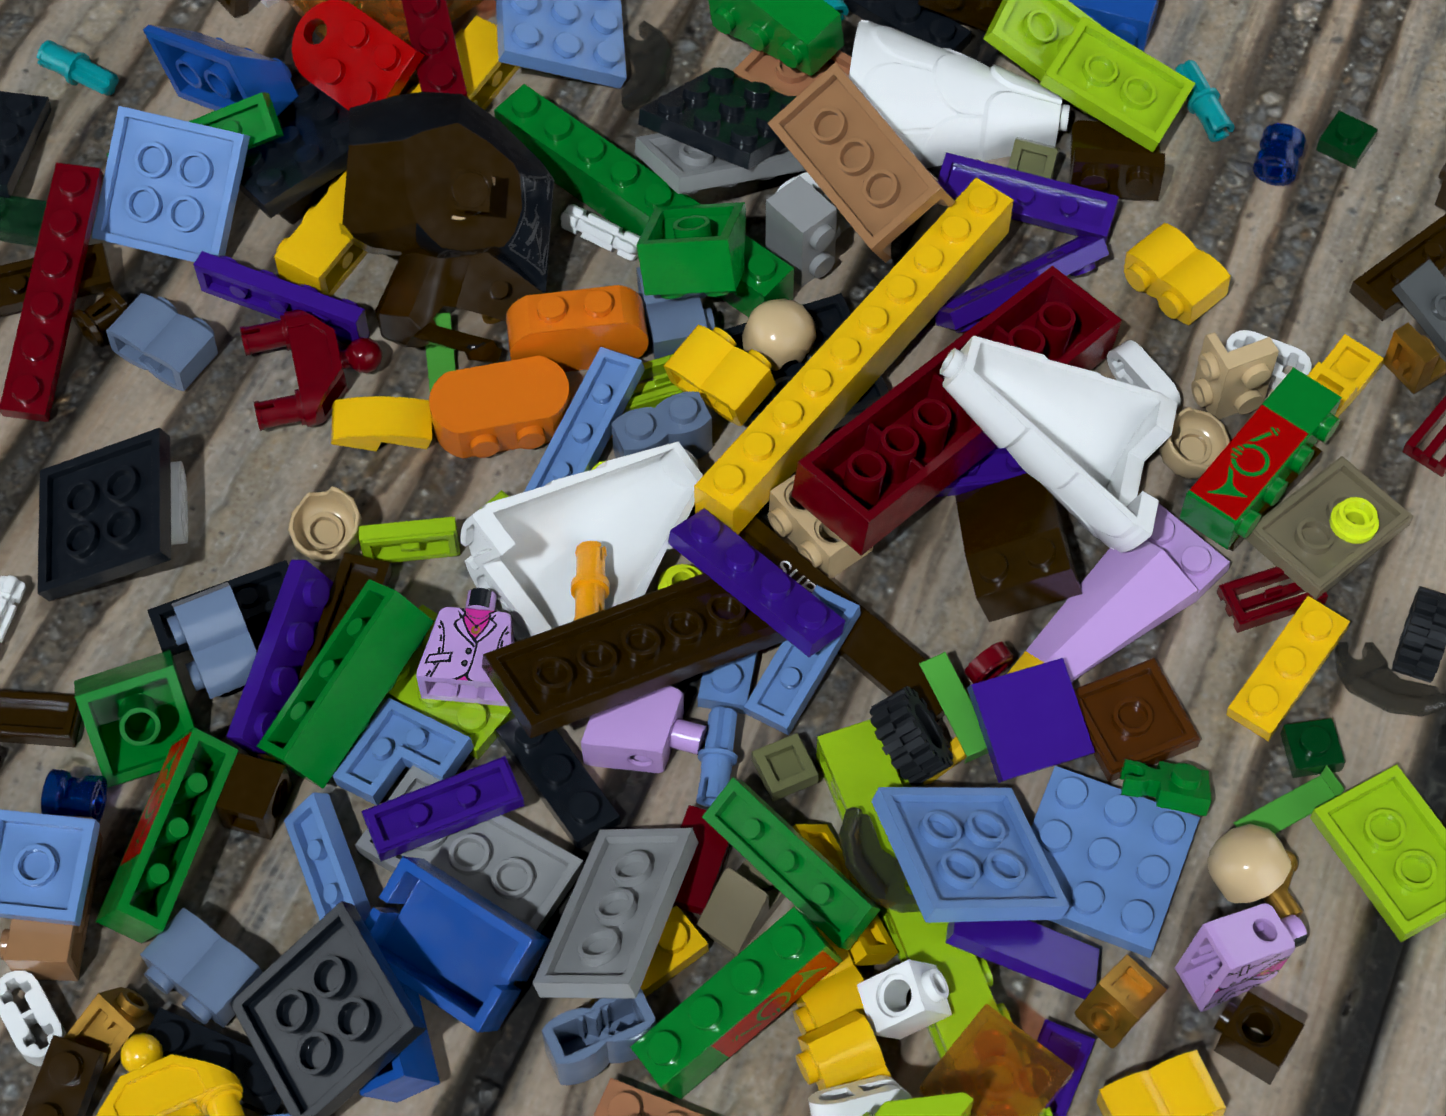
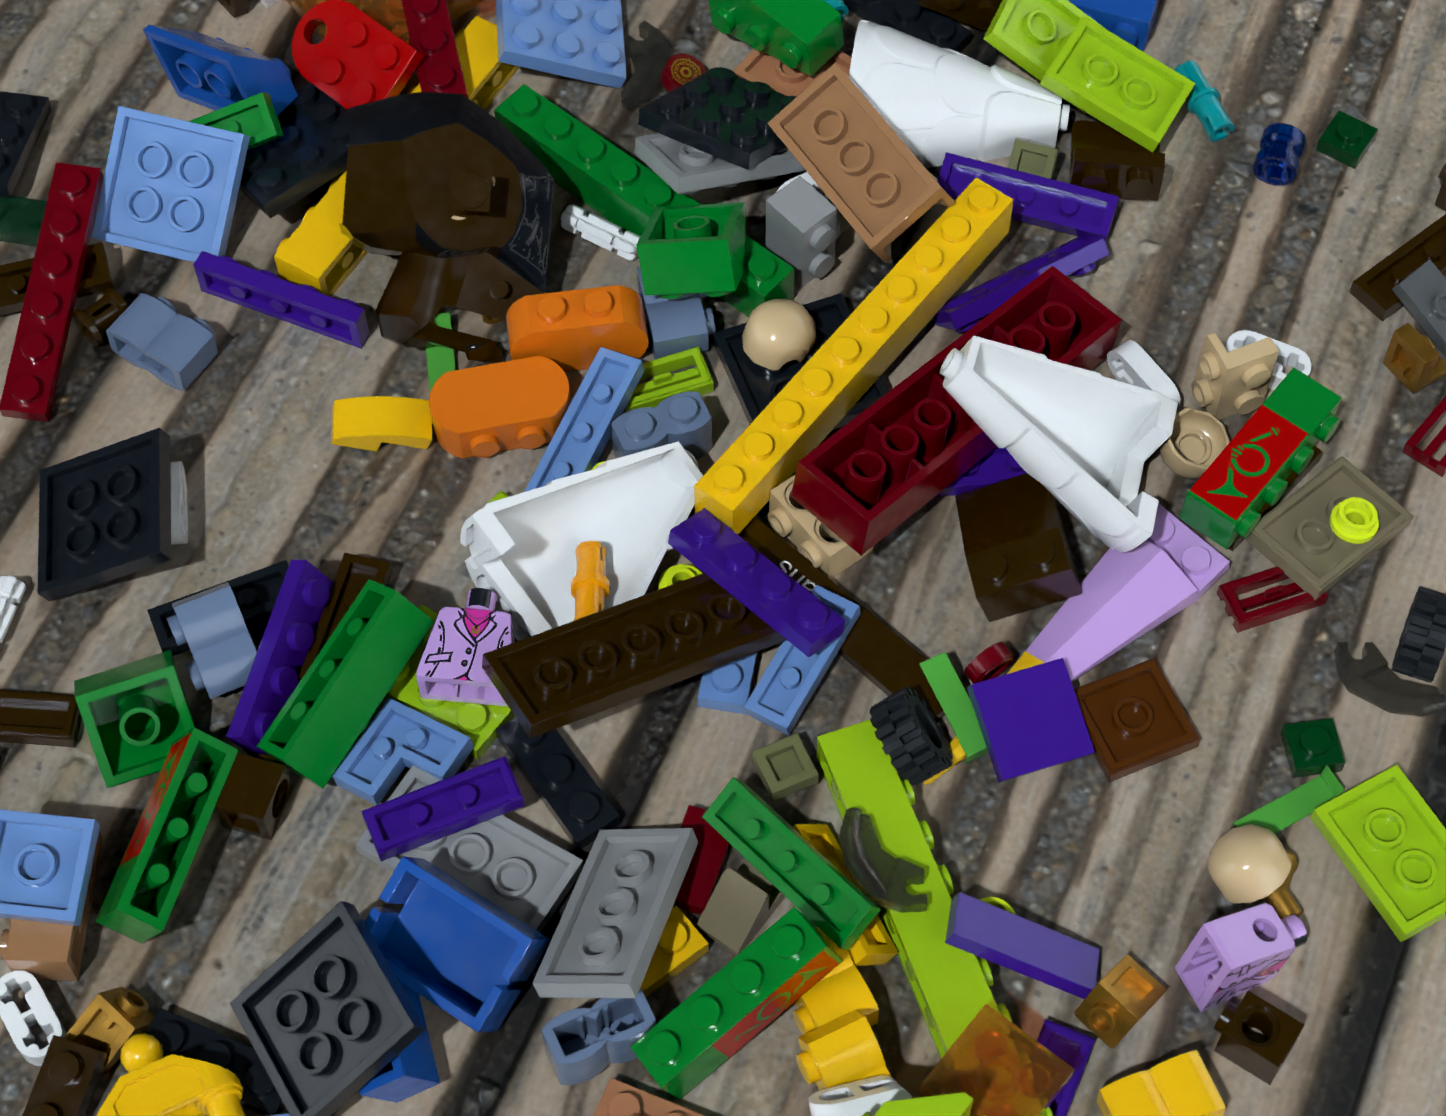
(74, 796): clear blue wheel -> none
(76, 68): teal axle -> none
(199, 967): sand blue brick -> none
(317, 366): dark red connector -> none
(325, 525): tan hair -> none
(325, 856): medium blue plate -> none
(410, 540): lime tile -> none
(641, 733): lavender torso -> none
(679, 70): none -> dark red tile
(717, 754): medium blue axle -> none
(724, 375): yellow brick -> none
(886, 994): white brick -> none
(969, 854): medium blue plate -> none
(1112, 858): medium blue plate -> none
(1173, 785): green plate -> none
(1176, 274): yellow brick -> none
(1287, 668): yellow plate -> none
(1347, 370): yellow slope -> none

